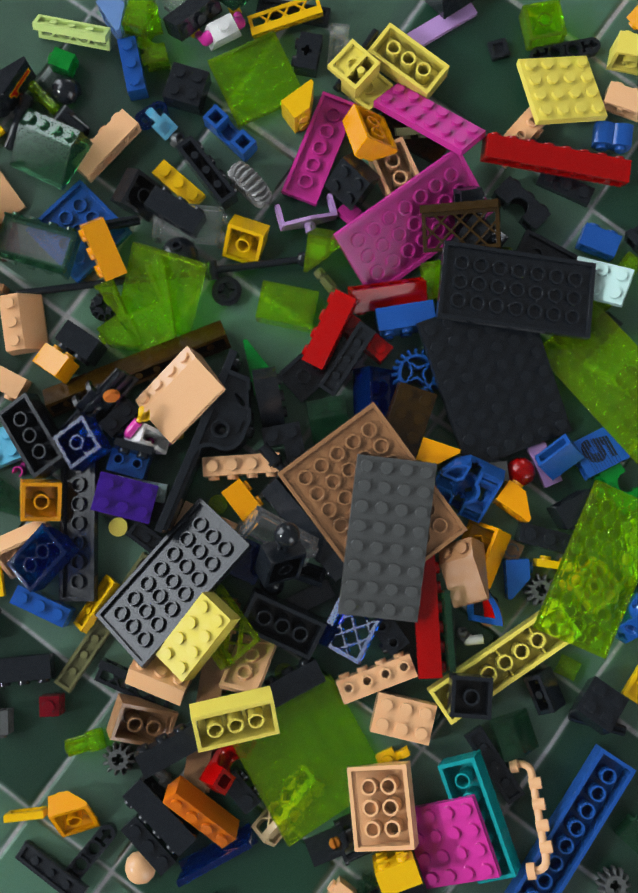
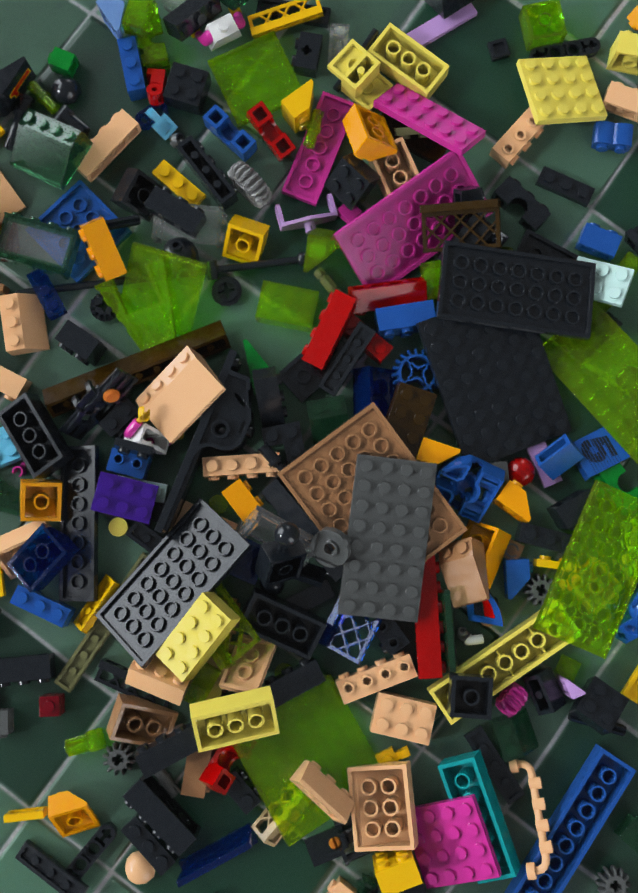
(47, 294): none -> clear blue plate
(56, 363): light orange brick -> none
(75, 29): yellowish green fence -> none
(82, 443): clear blue brick -> none
(116, 335): clear neon green slope -> none
(156, 84): none -> red leg
(201, 811): orange brick -> none
(202, 684): none -> clear neon green slope
(269, 131): none -> red arch
(313, 128): none -> clear neon green pin
(323, 791): none -> light nougat slope
(338, 539): none -> dark grey plate
(511, 699): none -> dark pink gear
(555, 160): red brick -> none
(569, 688): none -> lavender slope

